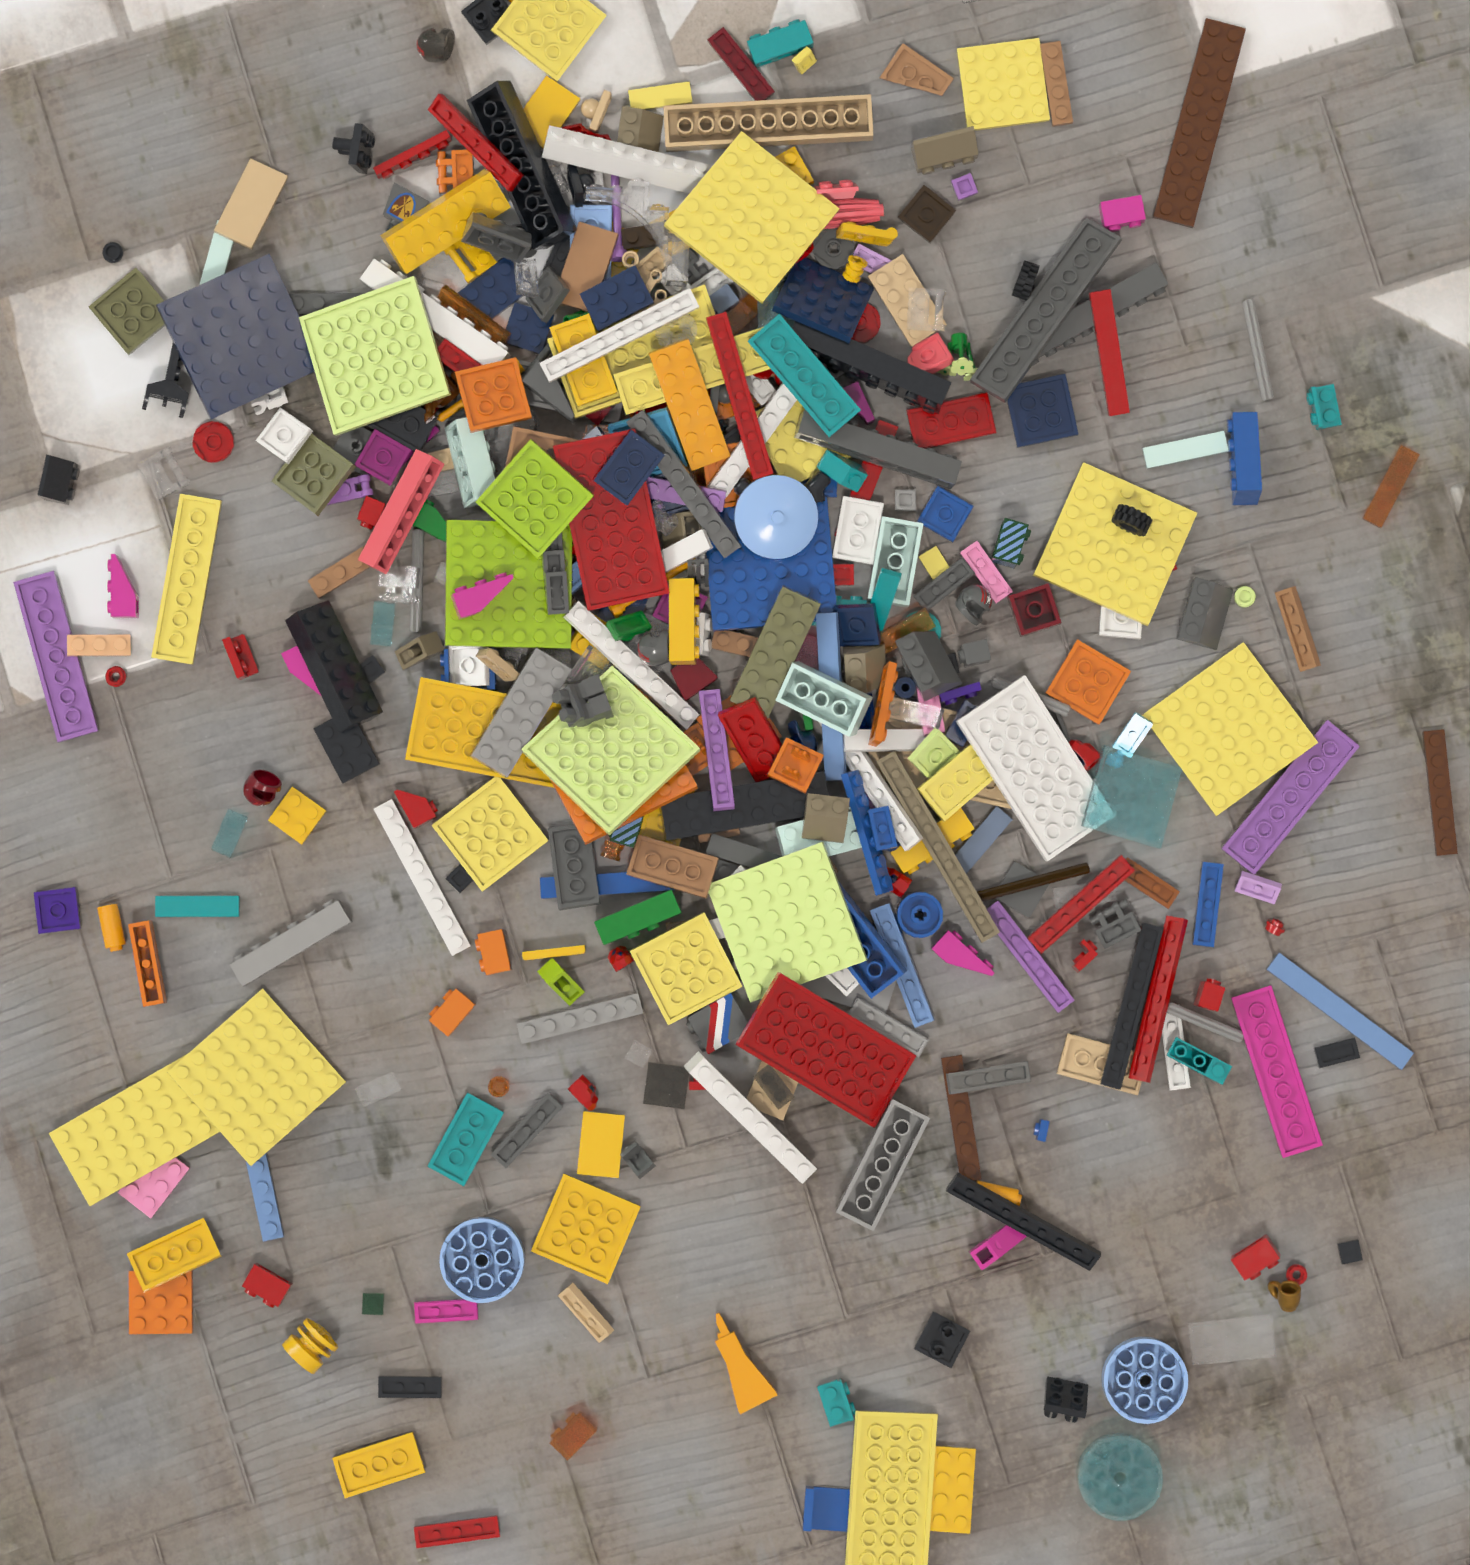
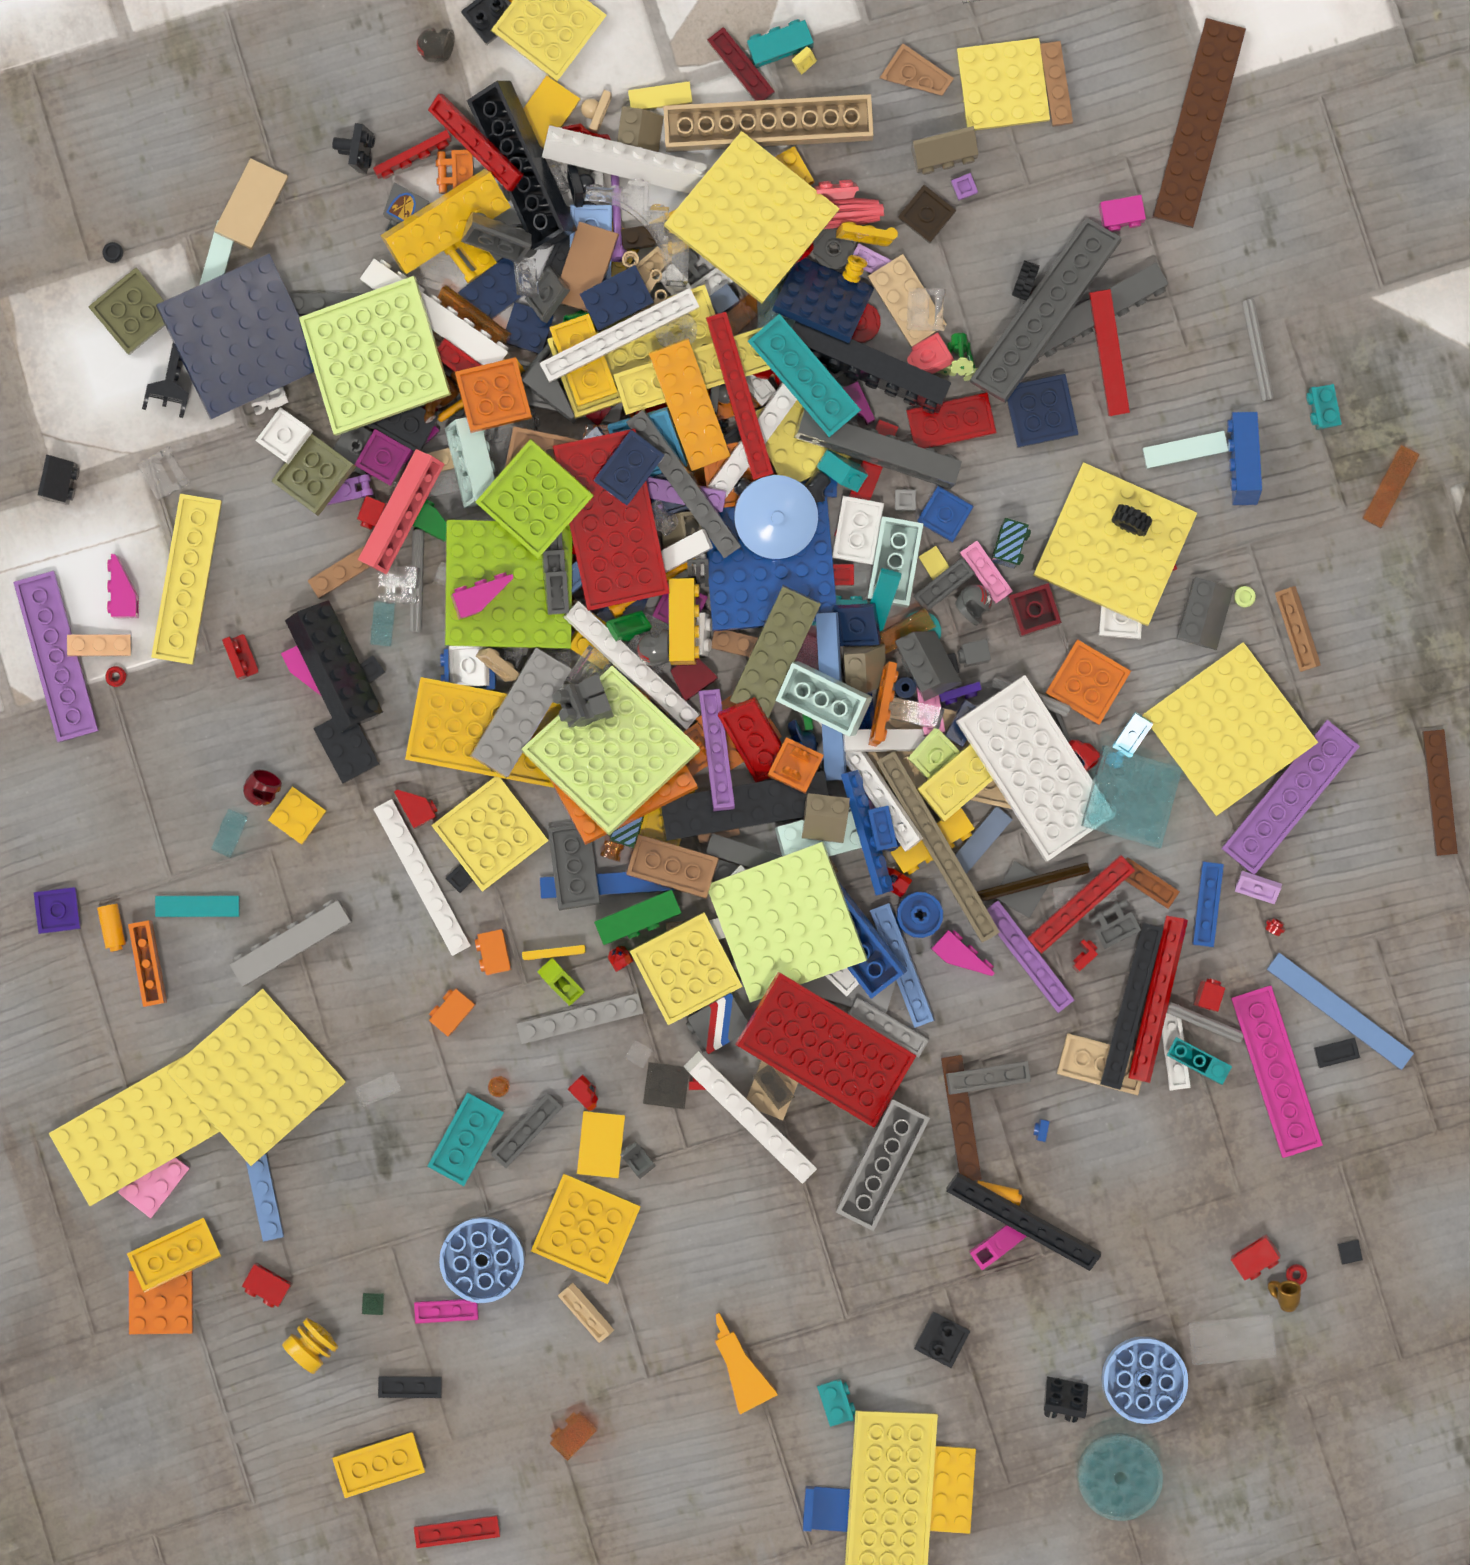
(213, 442): red tile -> none
(419, 650): dark tan slope -> none

